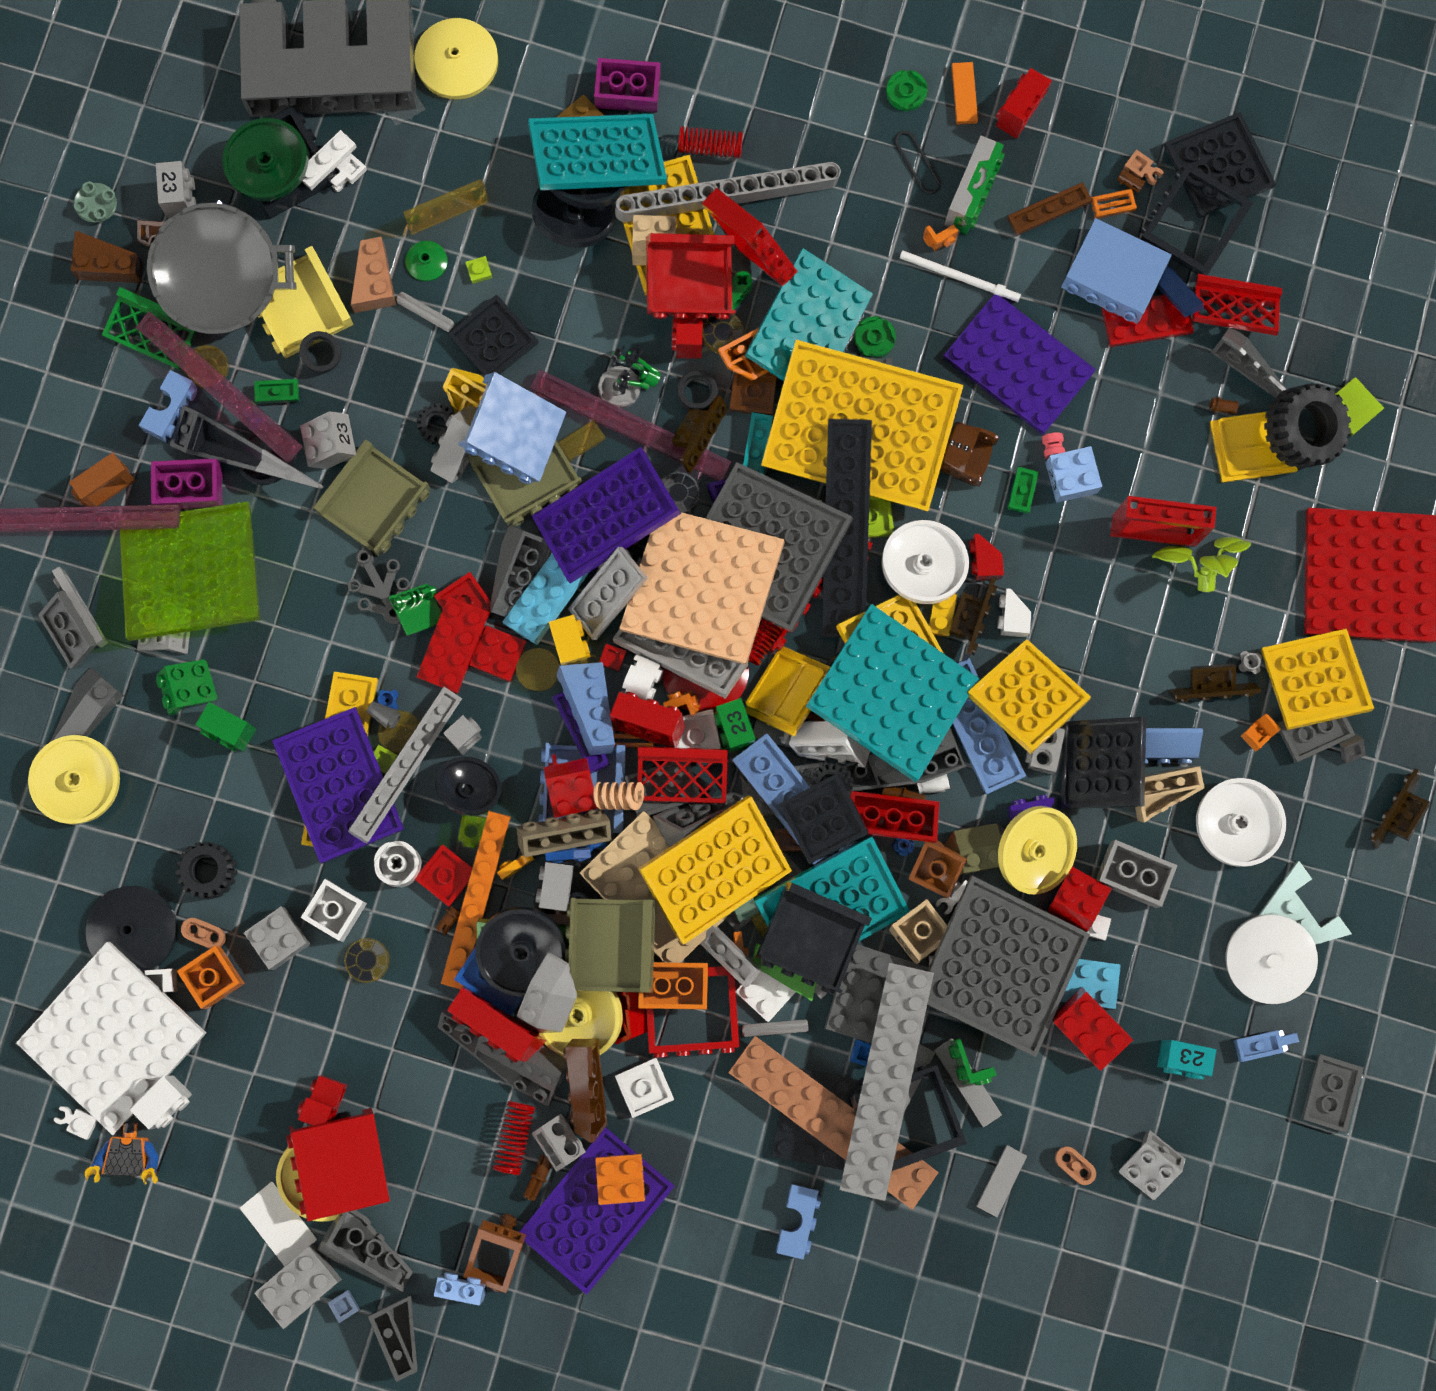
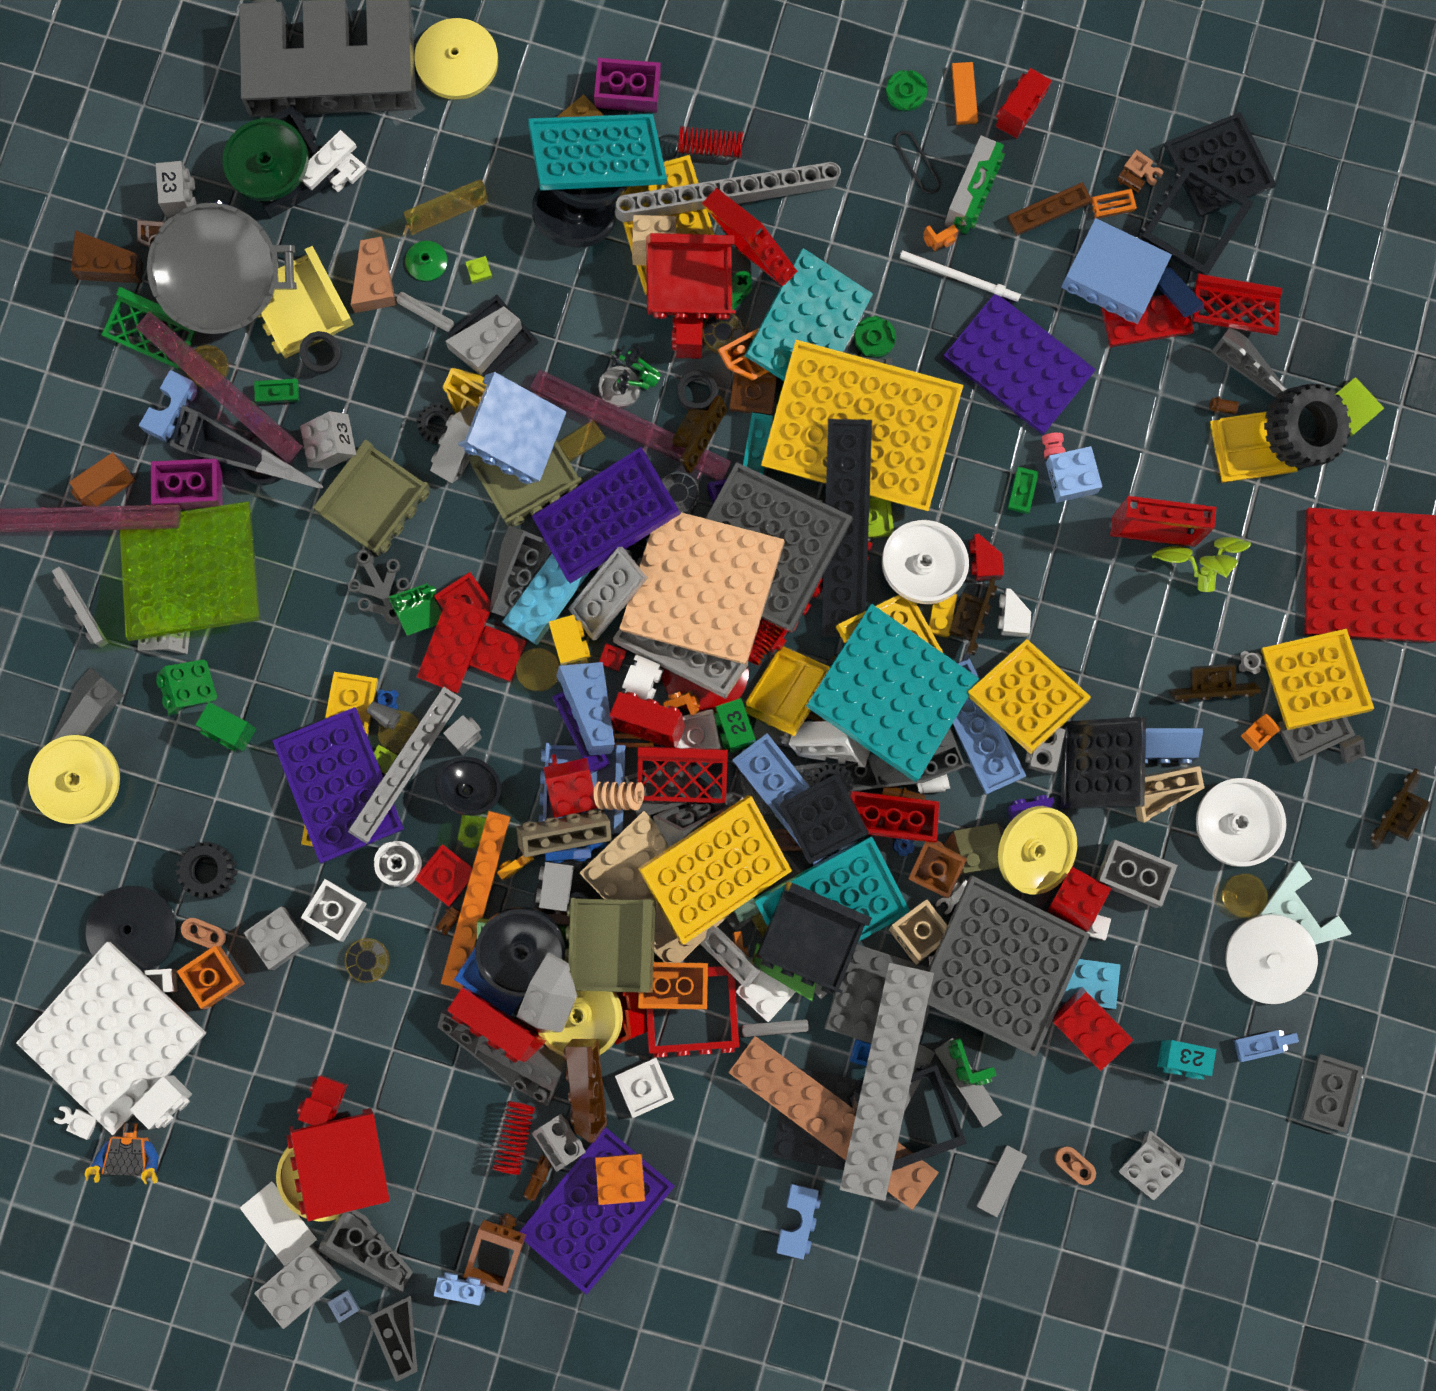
(67, 629): dark grey plate -> none
(95, 202): sand green dish -> none
(485, 339): none -> light grey wedge
(968, 453): reddish brown piece -> none
(1244, 895): none -> clear yellow tile

